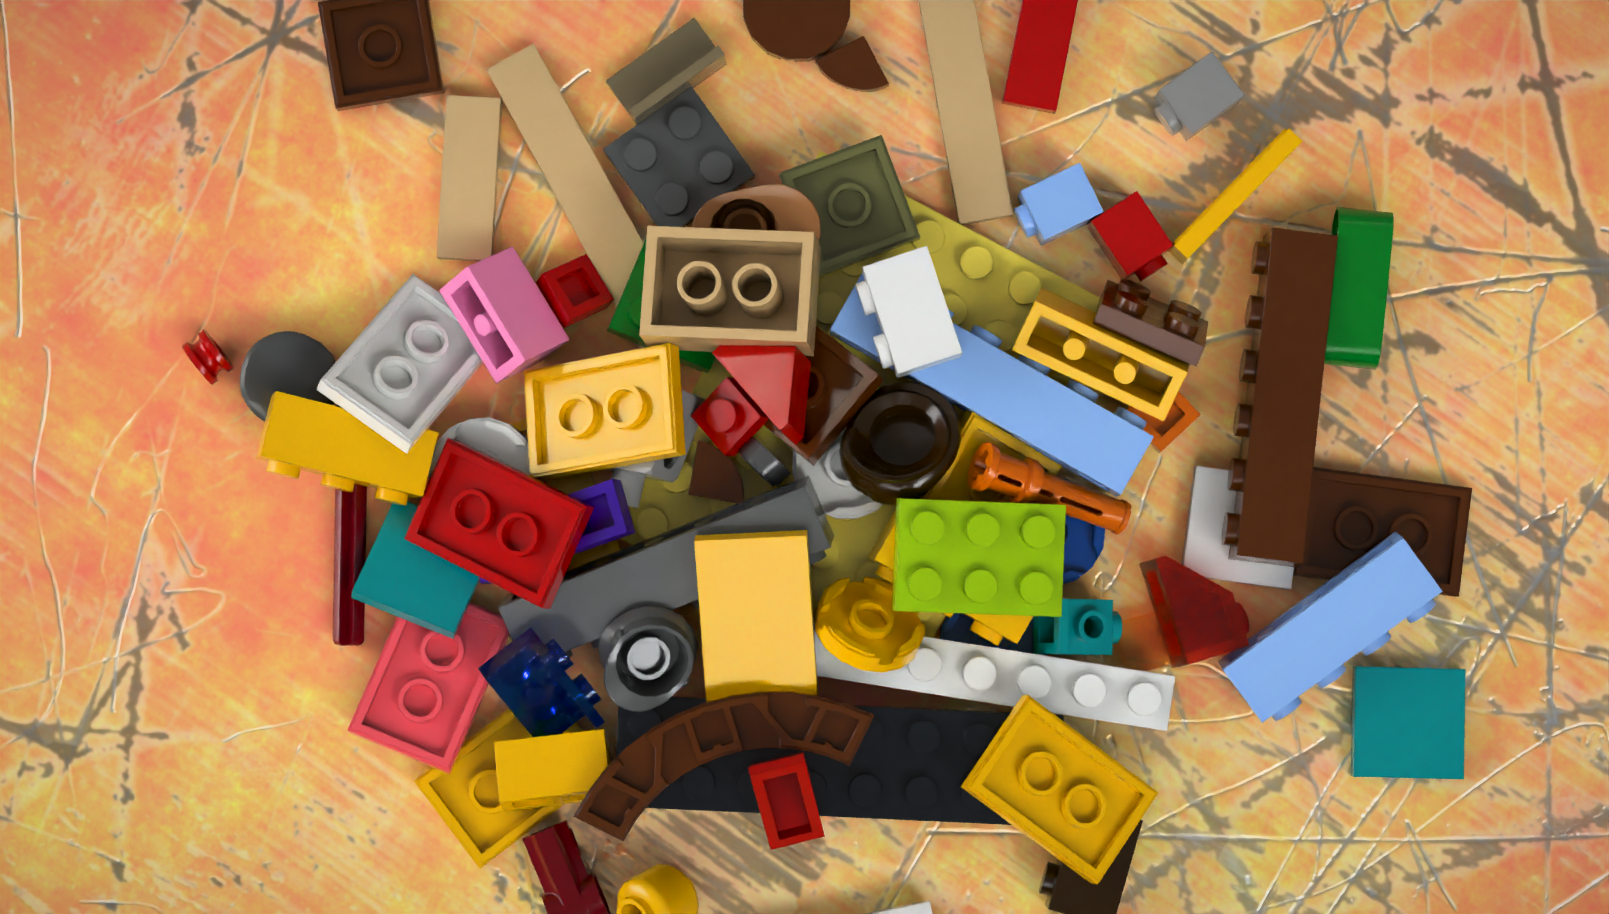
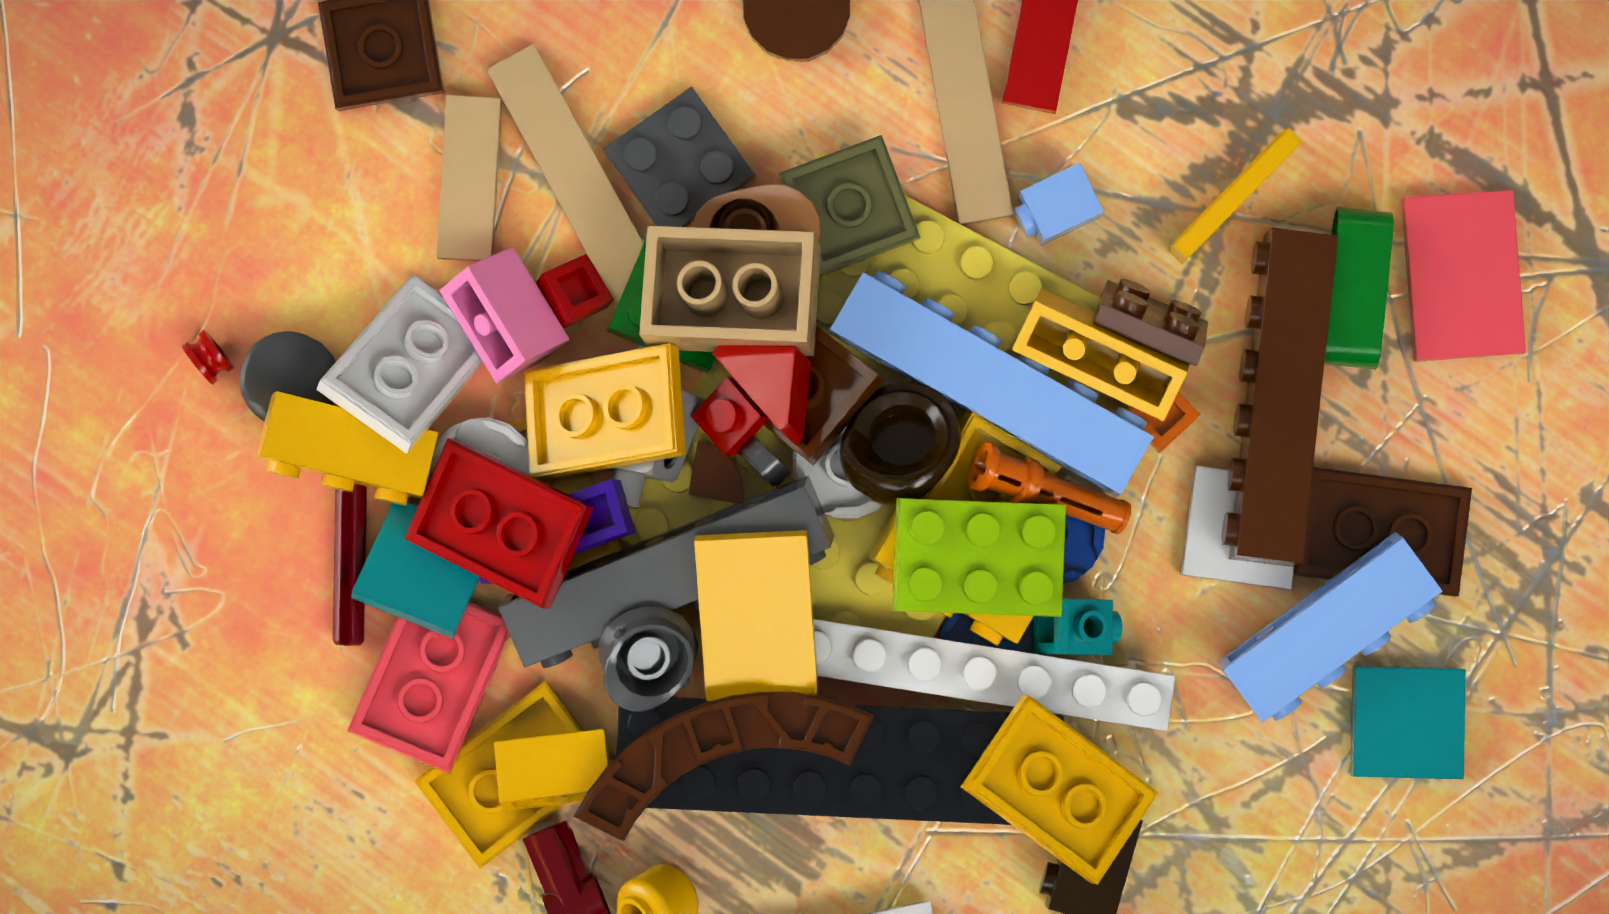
(537, 687): clear blue bracket -> none
(666, 71): dark tan panel -> none
(786, 800): red slope -> none
(854, 67): reddish brown tile -> none
(863, 630): yellow tile -> none
(909, 312): white brick -> none
(1131, 238): red brick -> none
(1143, 643): clear orange tile -> none
(1193, 612): clear red slope -> none
(1197, 97): light grey brick -> none
(1463, 275): none -> coral tile

